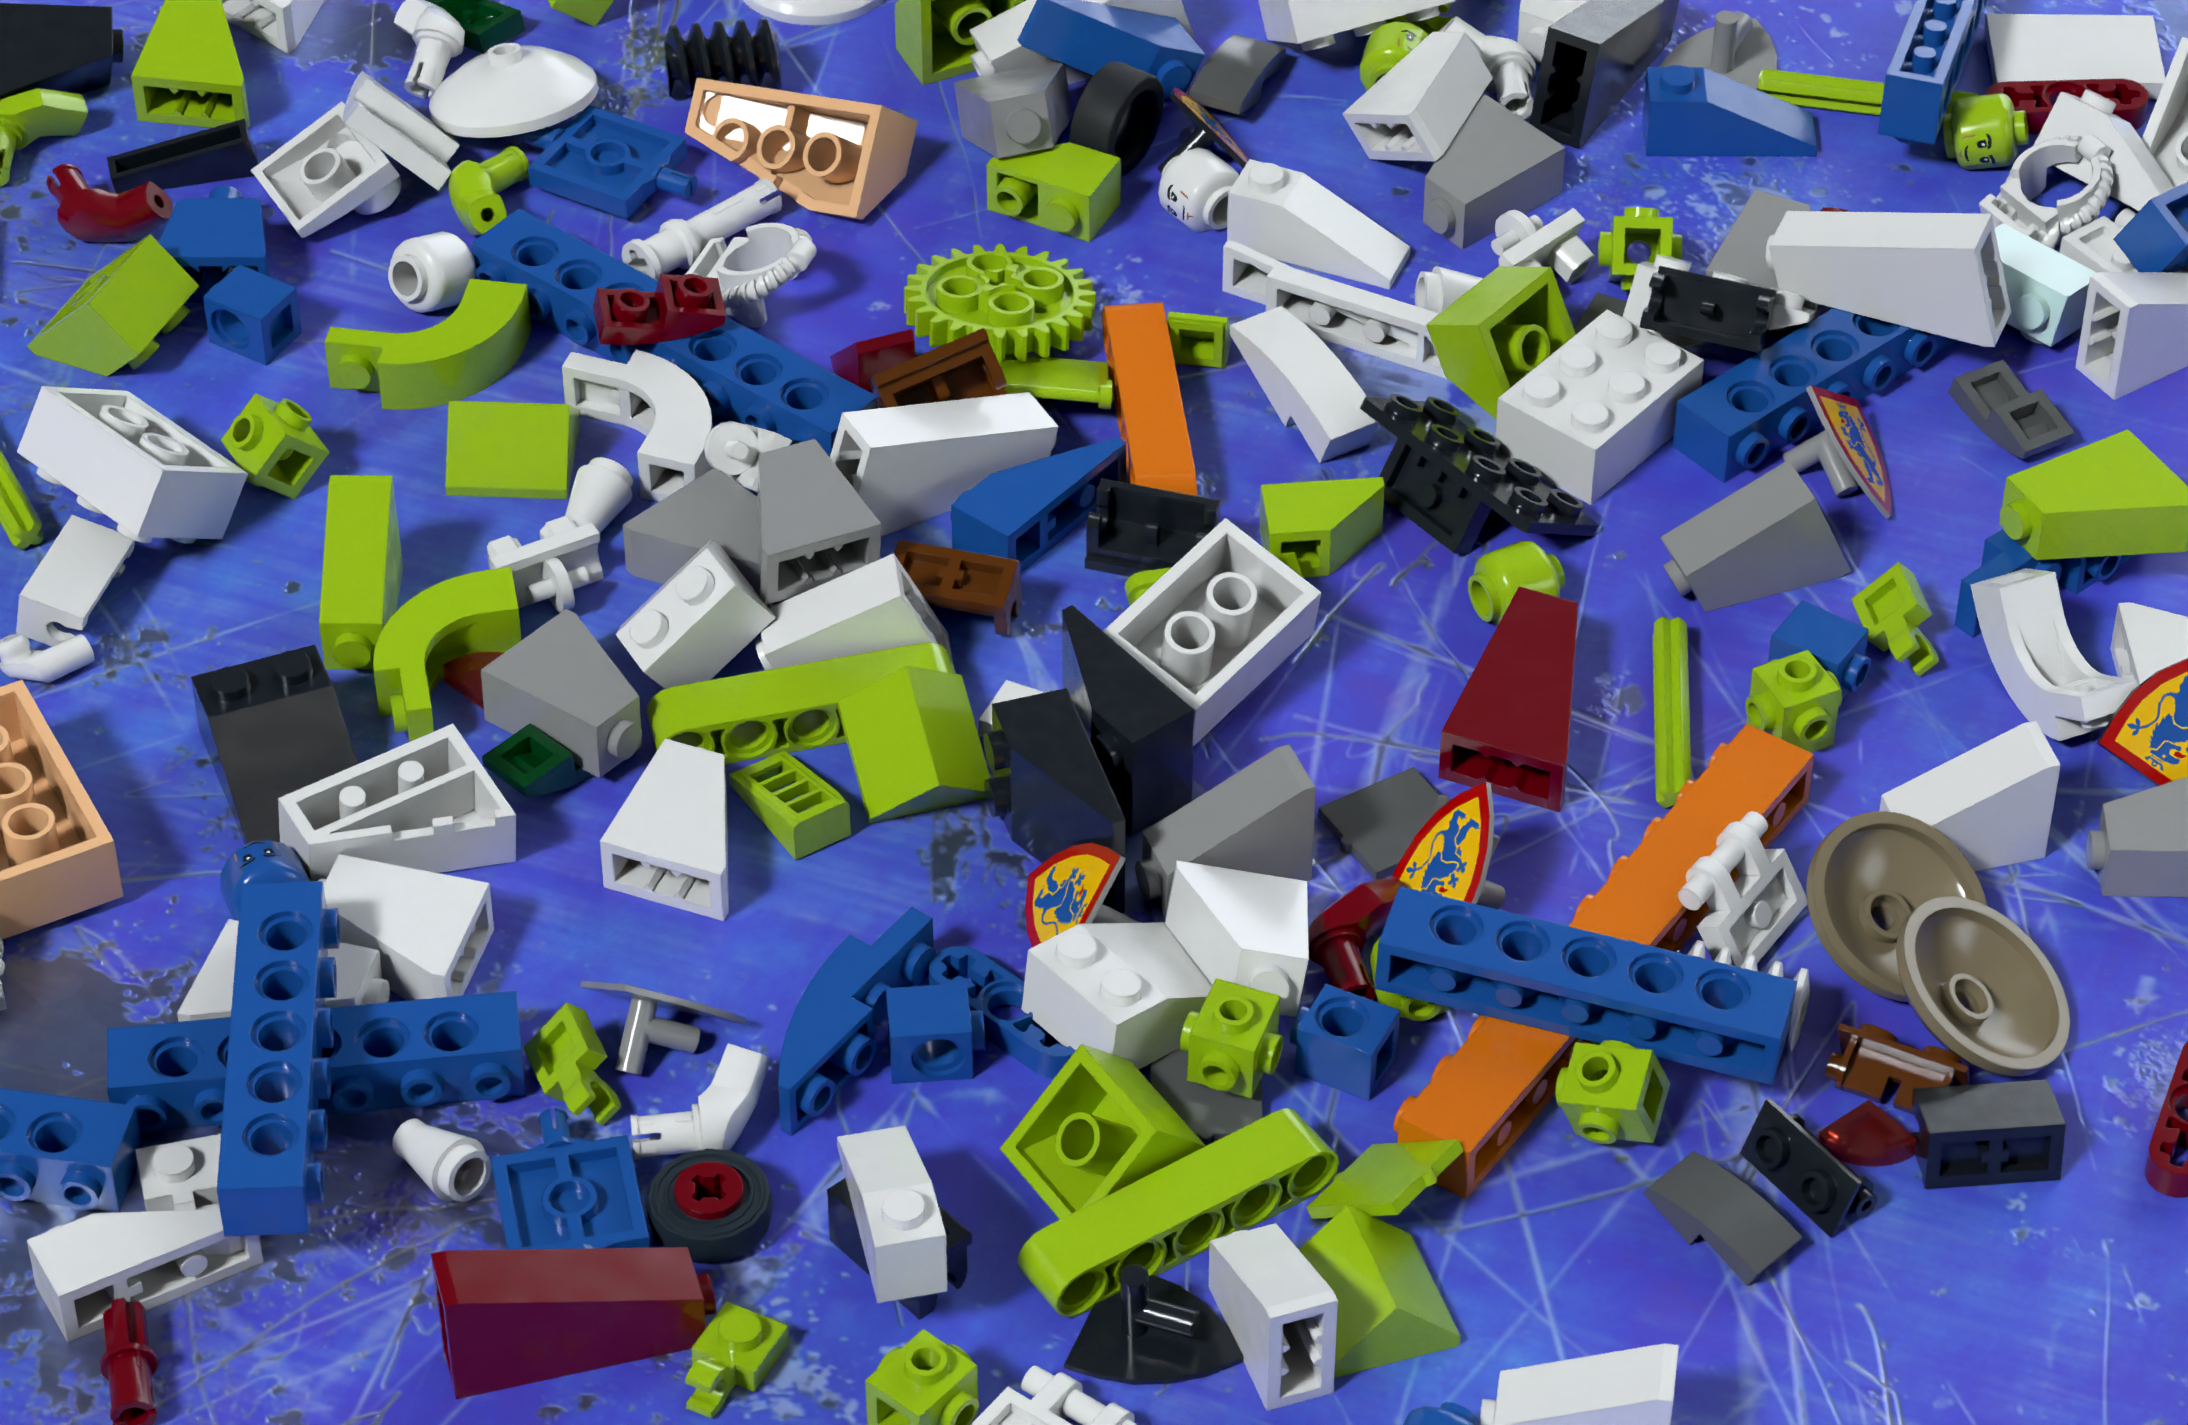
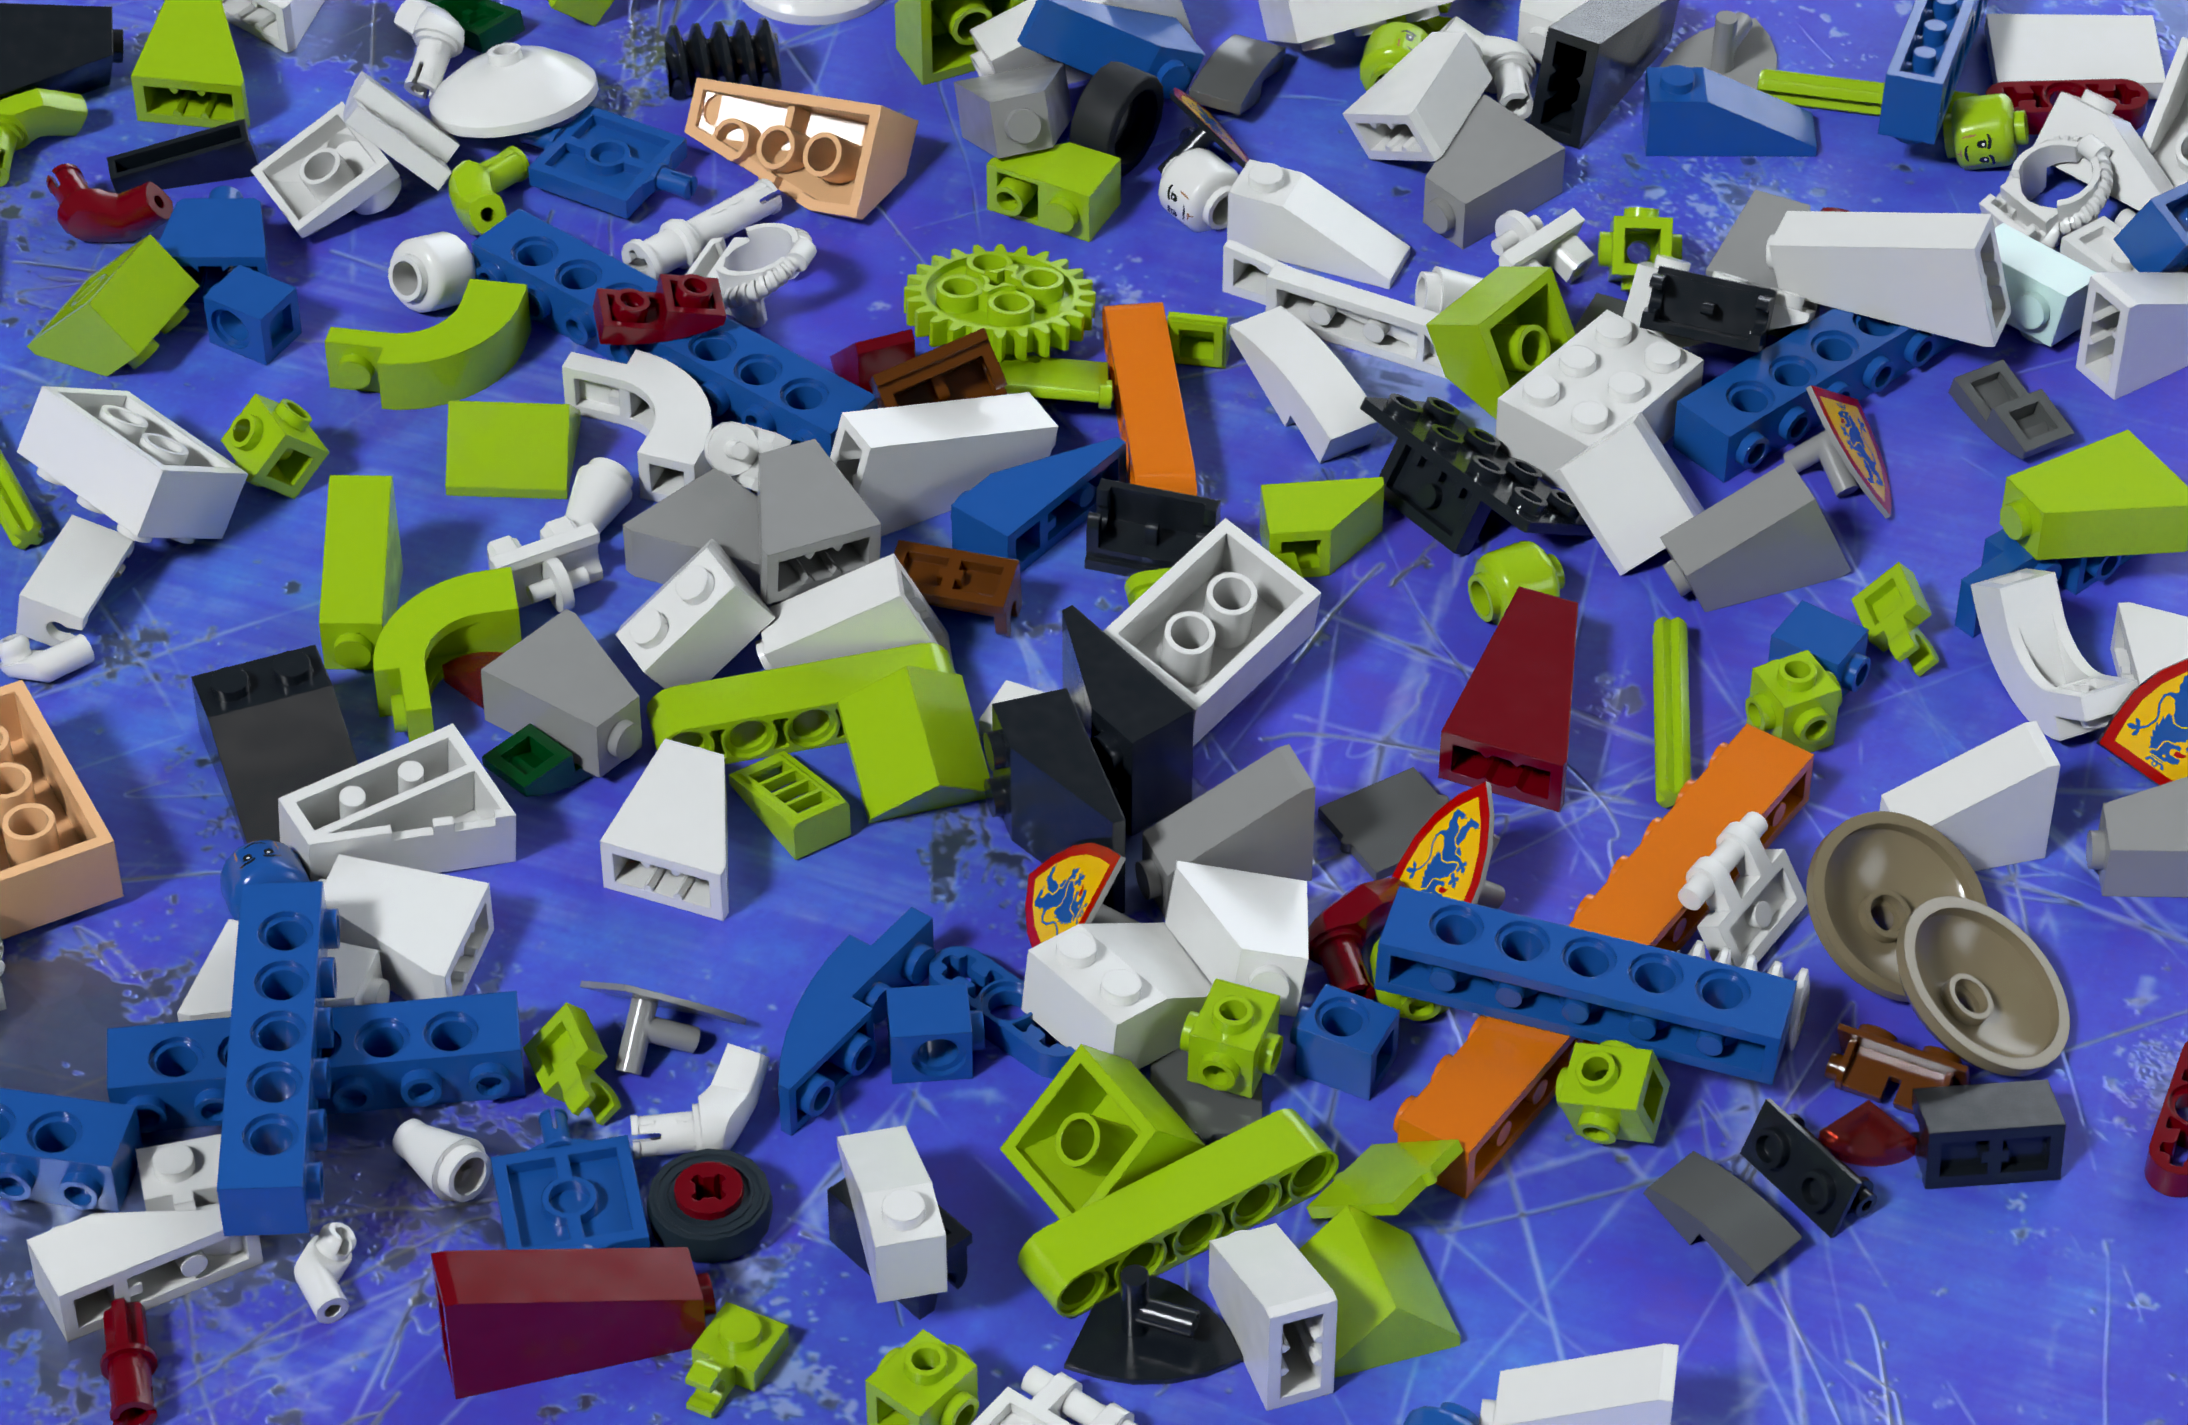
(322, 1267): none -> white arm
(1628, 492): none -> white slope

